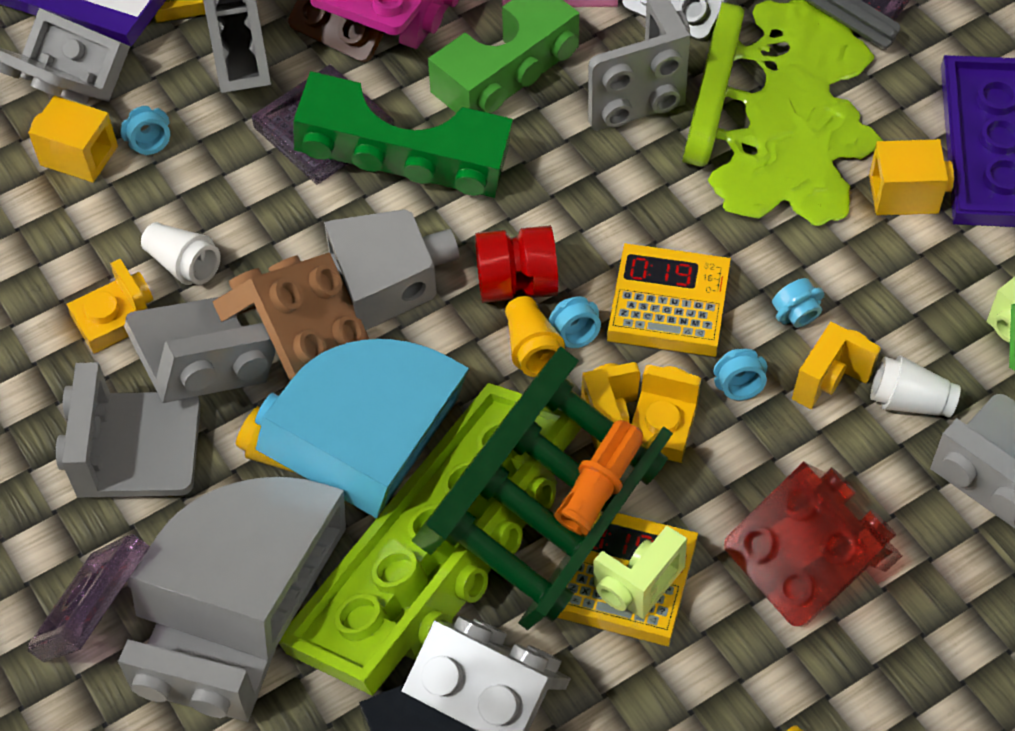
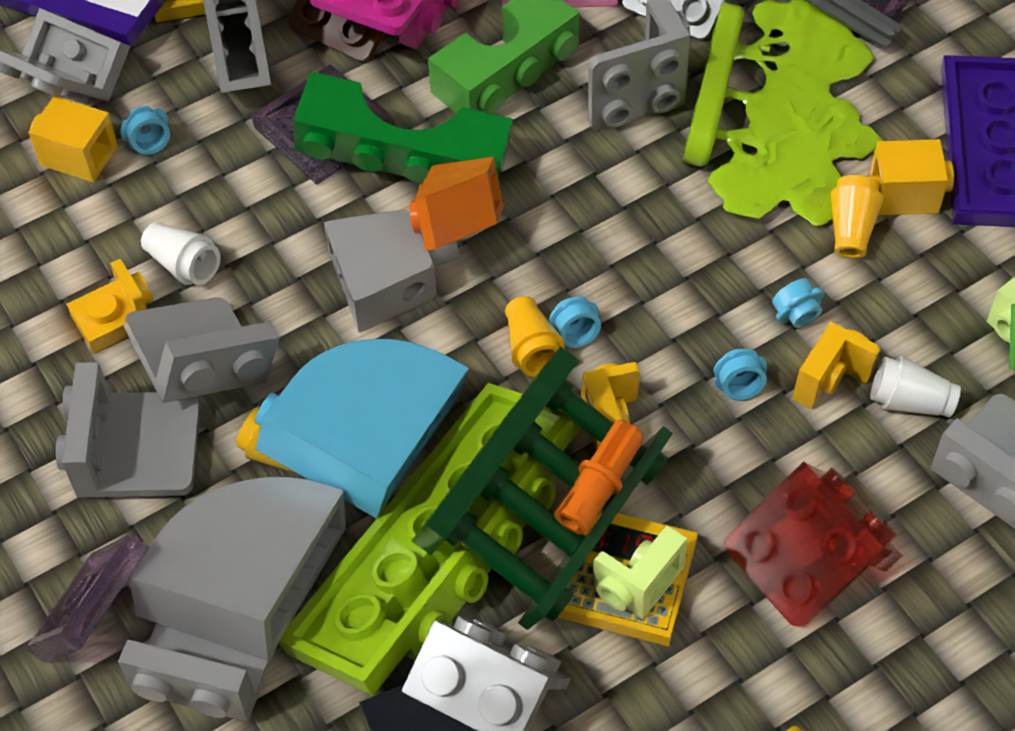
(299, 305): medium nougat bracket -> none
(456, 201): none -> orange slope
(516, 263): red wheel -> none
(667, 400): yellow bracket -> none
(669, 300): yellow tile -> none
(854, 212): none -> yellow cone

